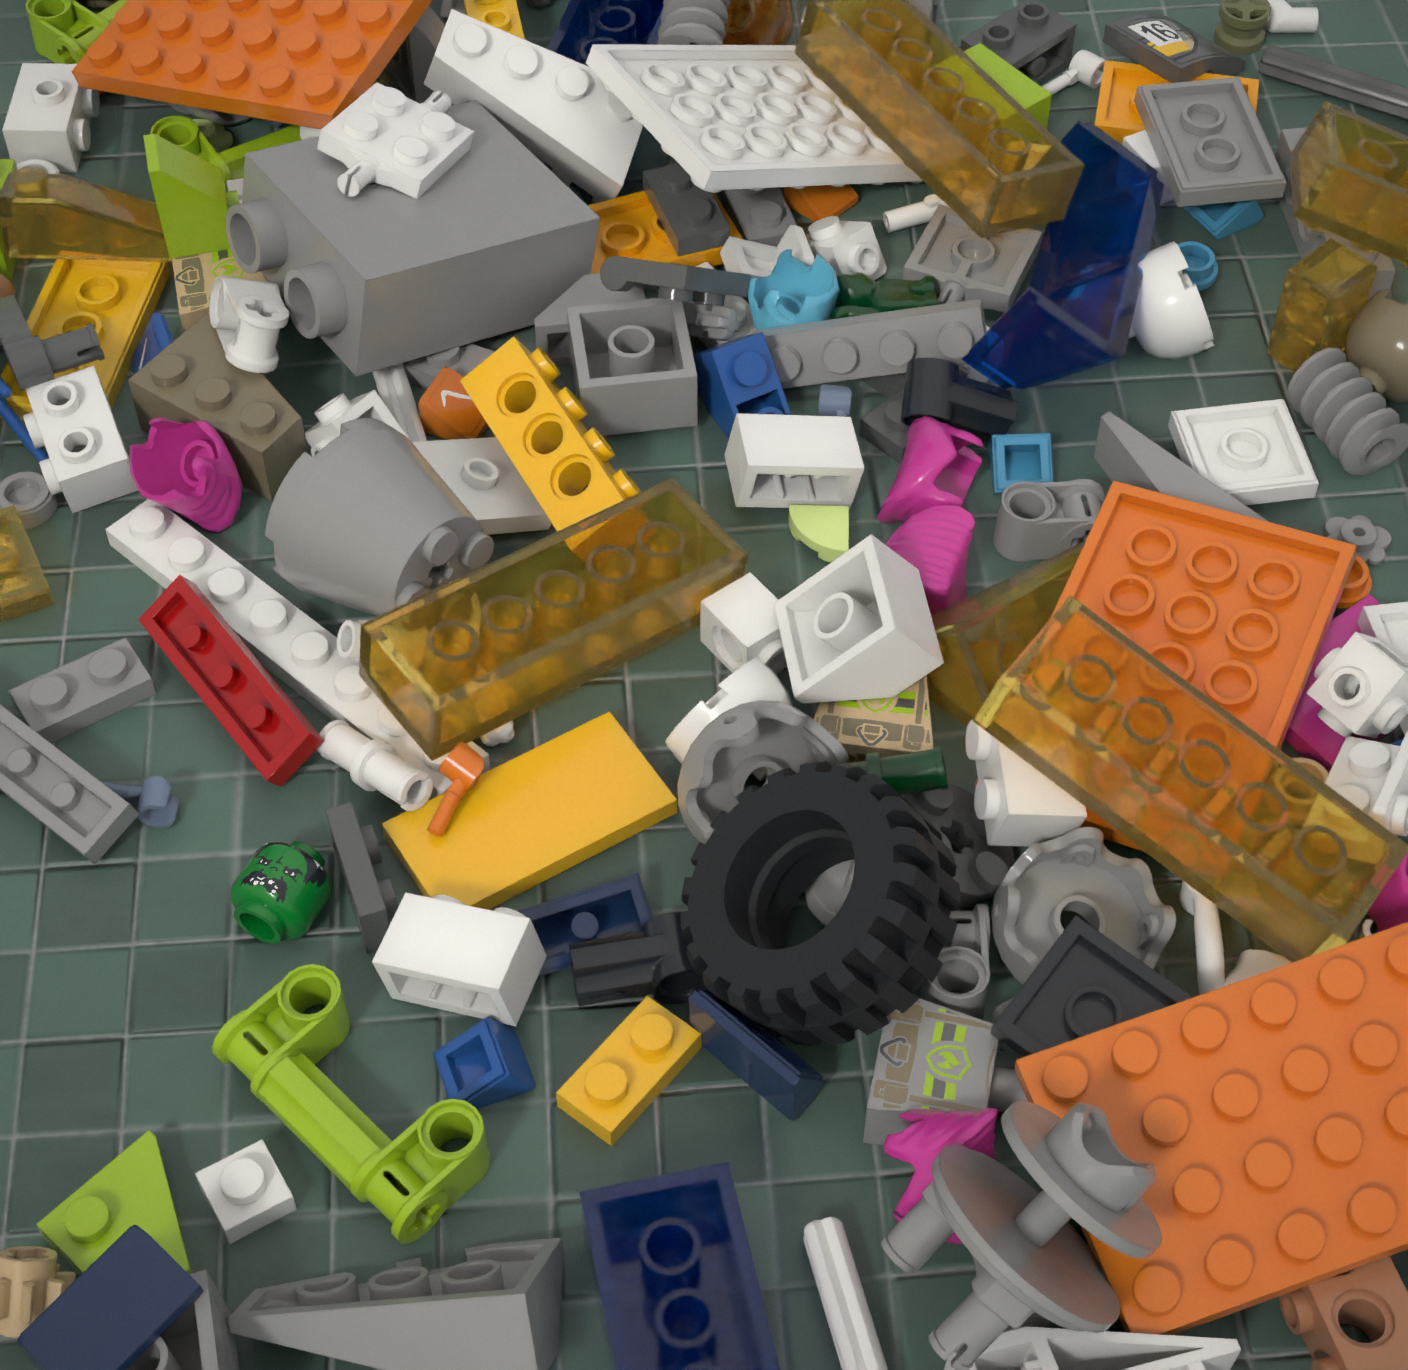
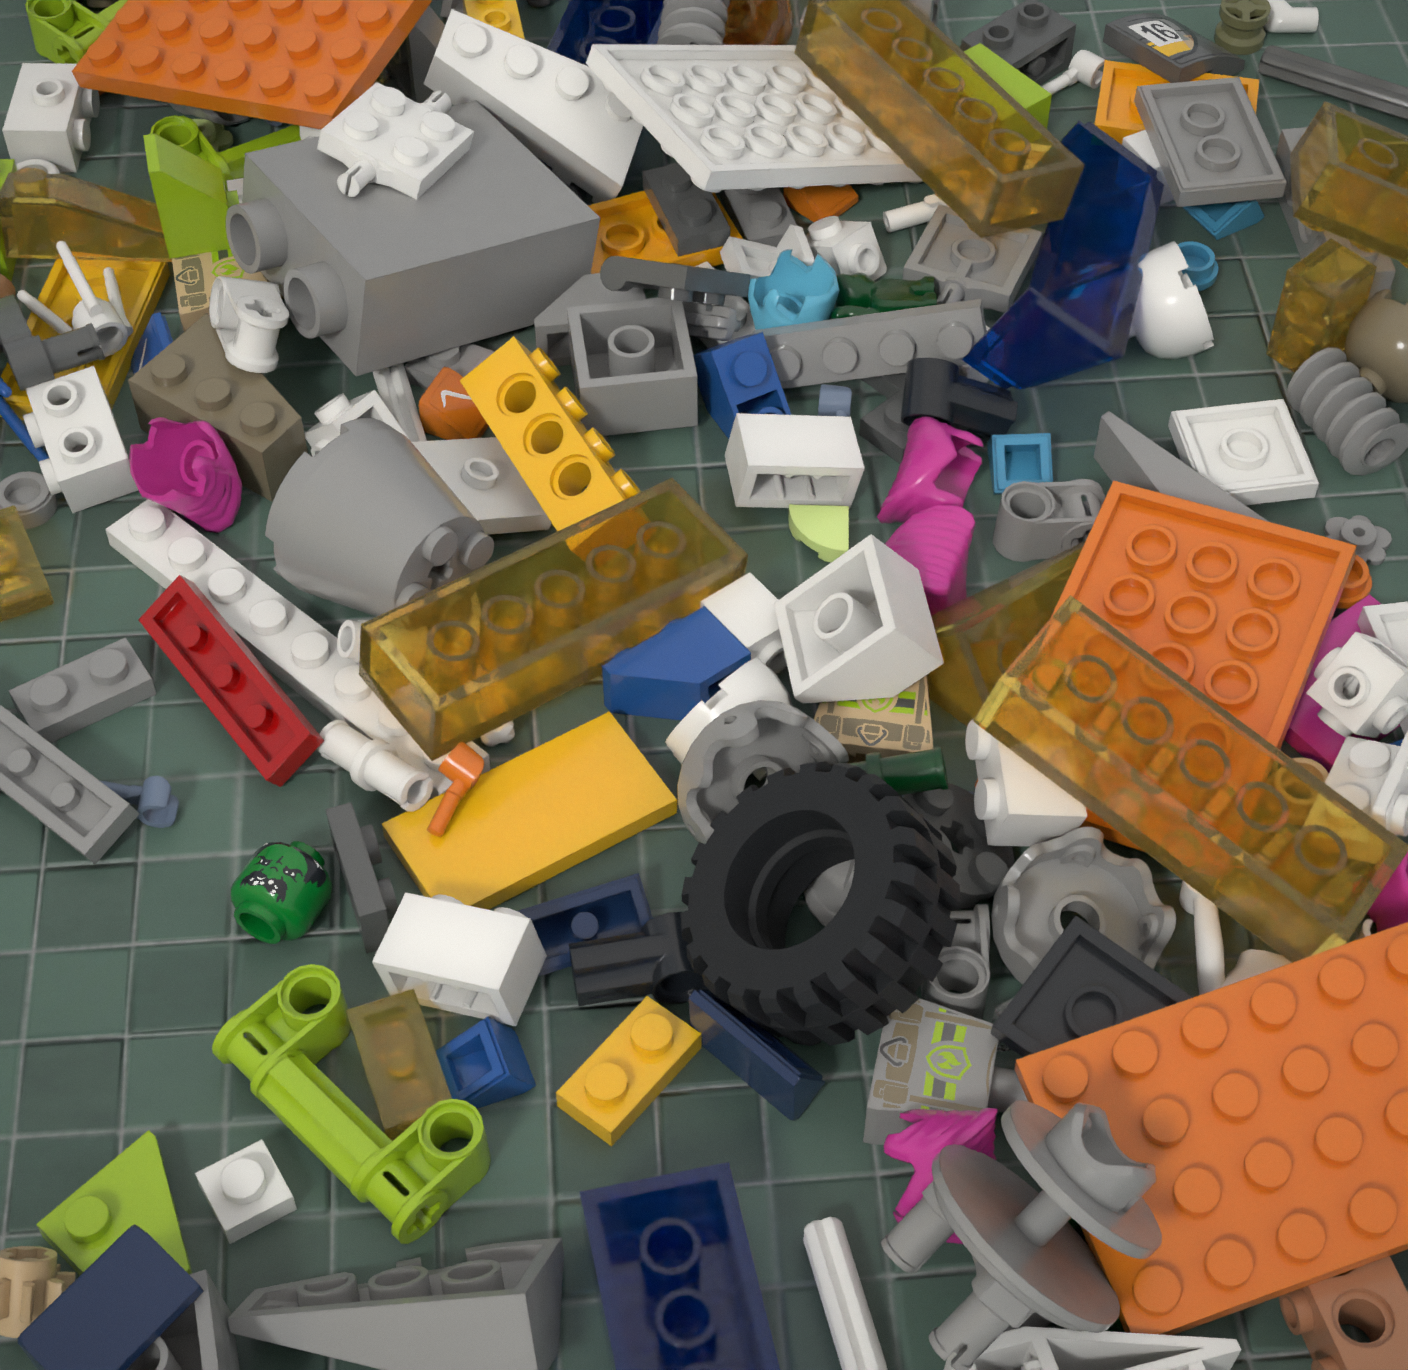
(107, 317): none -> white plant
(398, 1059): none -> clear yellow plate
(673, 668): none -> blue slope

